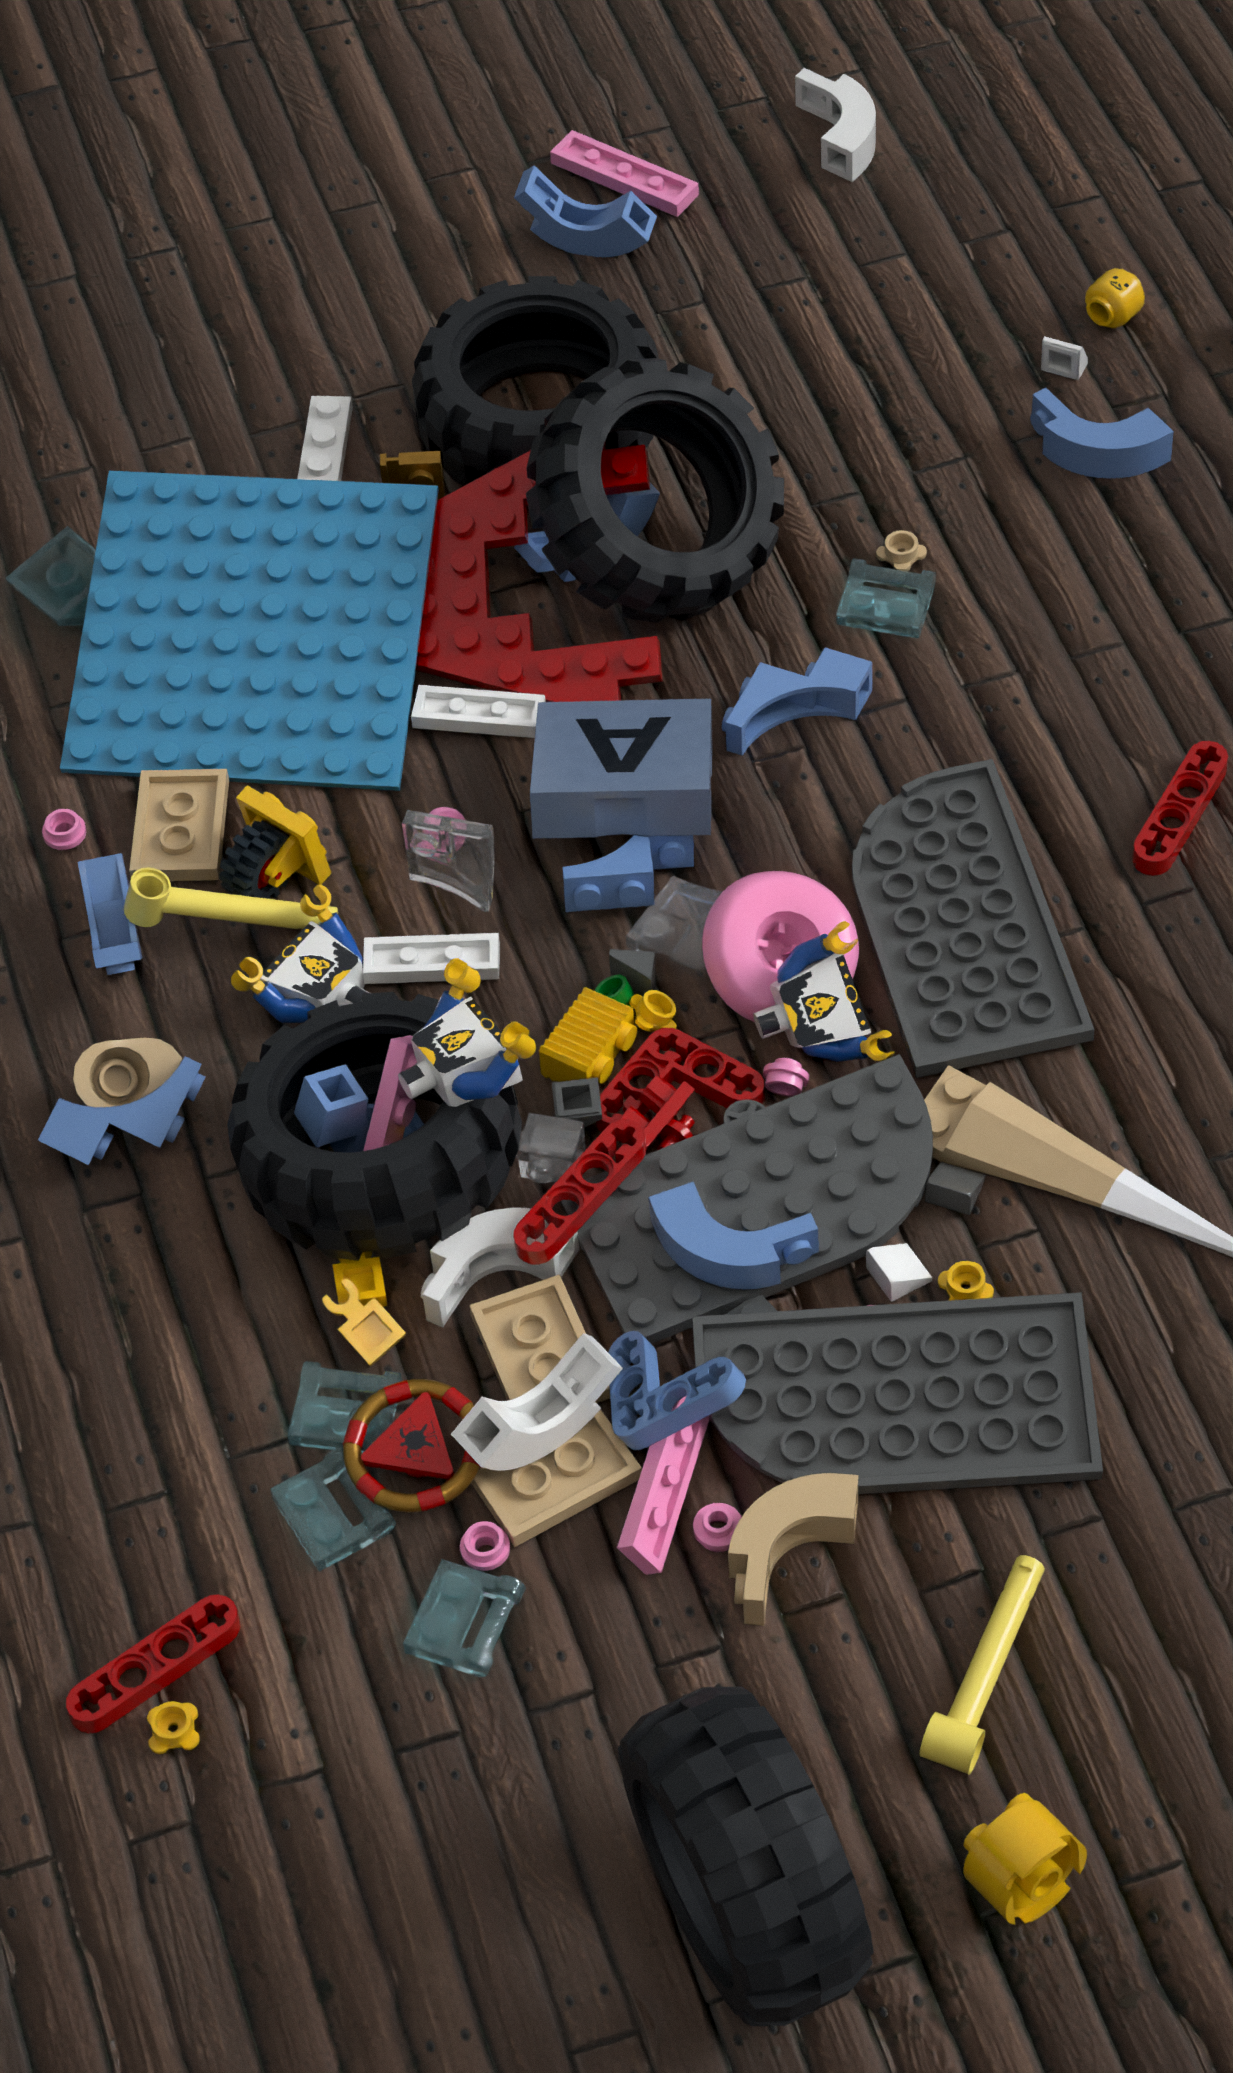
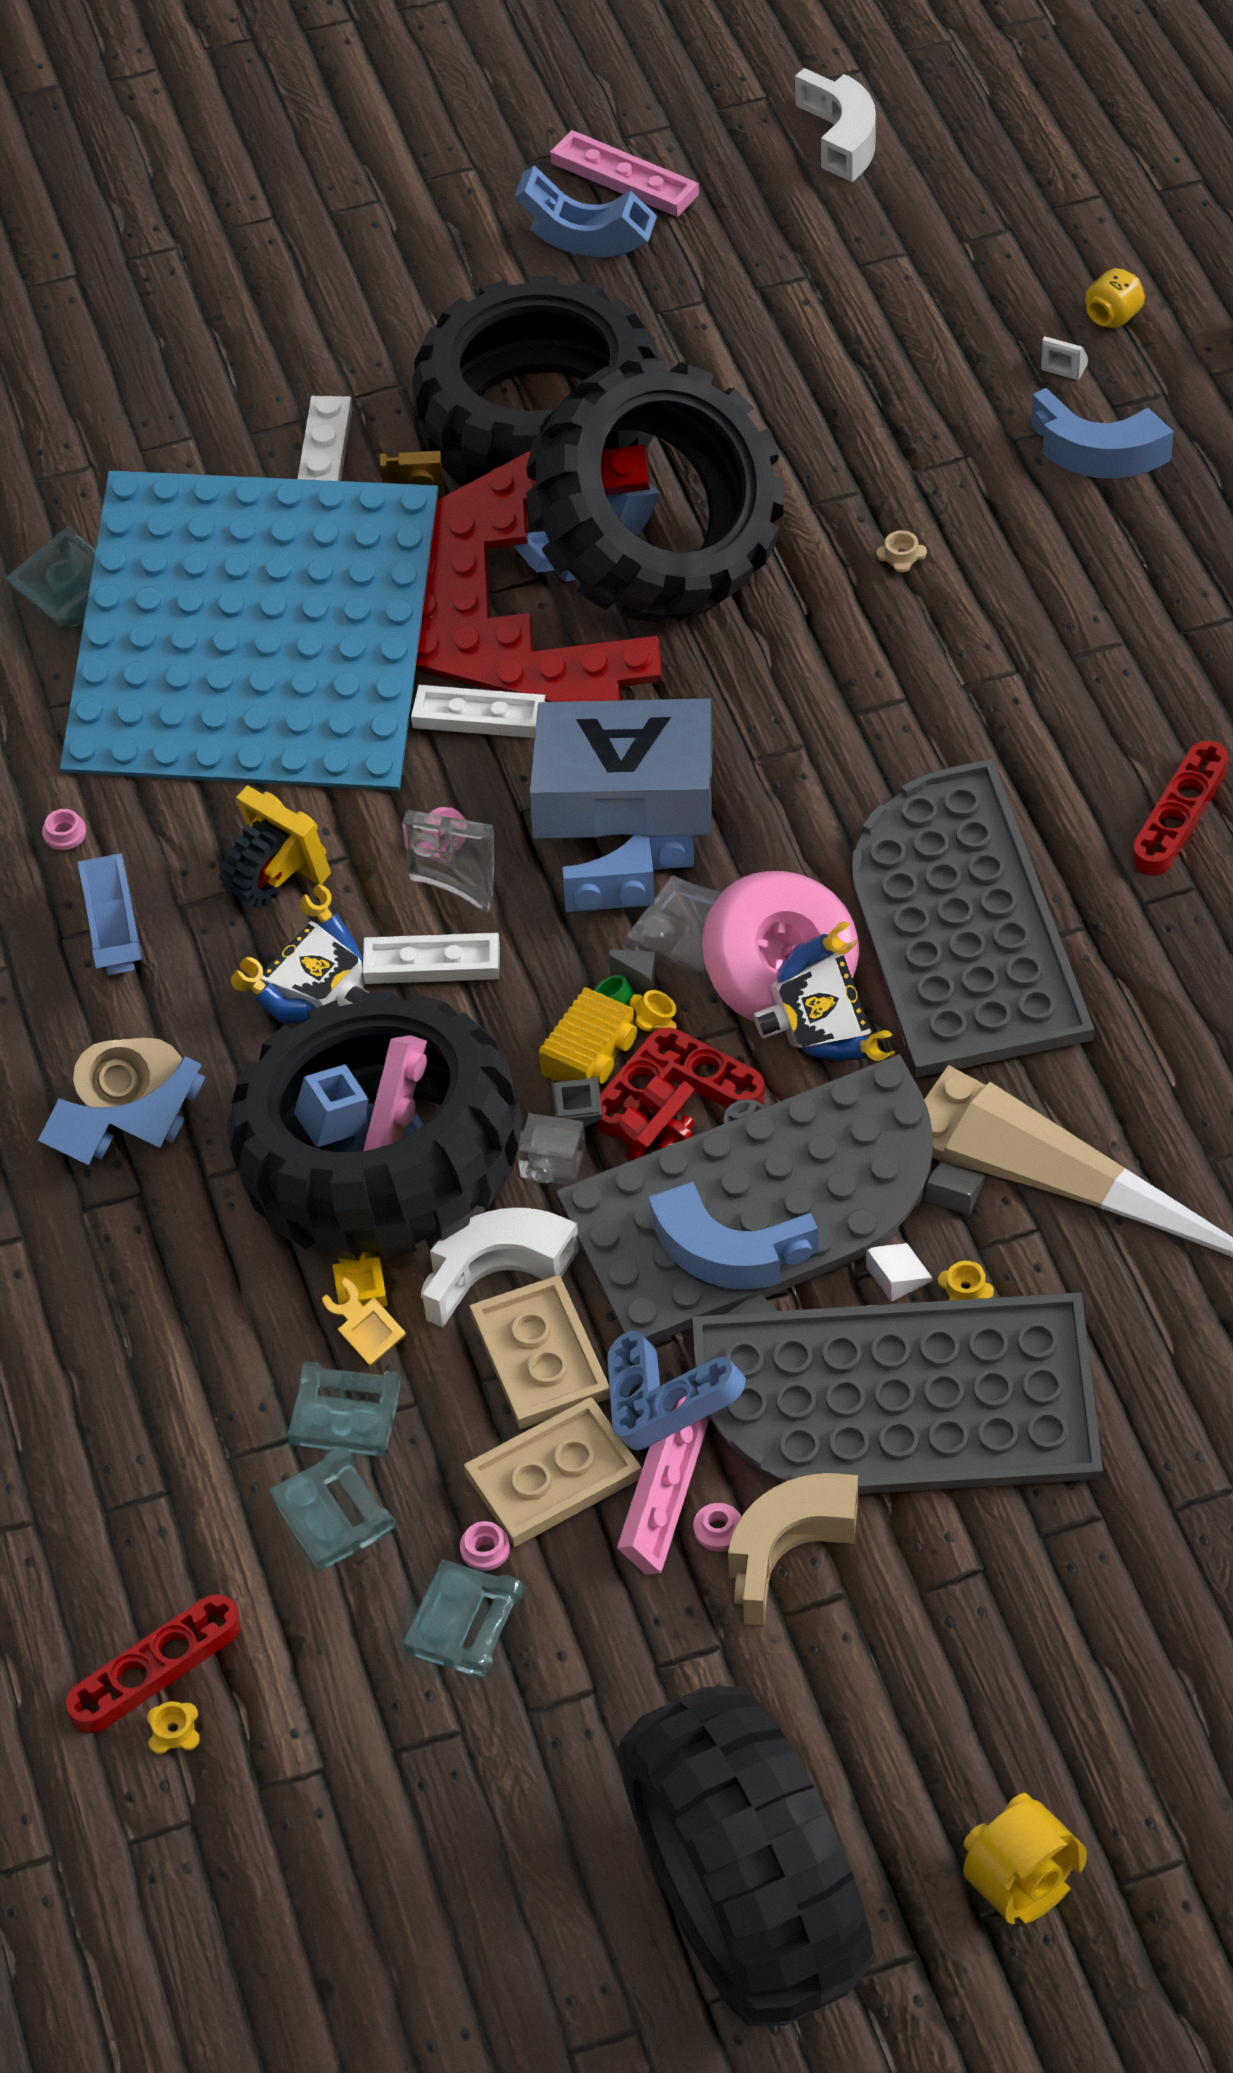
(152, 896): light yellow piece -> none
(180, 823): tan plate -> none
(408, 1445): red piece -> none
(463, 1049): torso -> none
(540, 1421): white arch -> none
(586, 1194): red beam -> none
(785, 1077): bright pink plate -> none
(831, 687): medium blue arch -> none
(883, 608): clear light blue plate -> none
(956, 1738): light yellow piece -> none

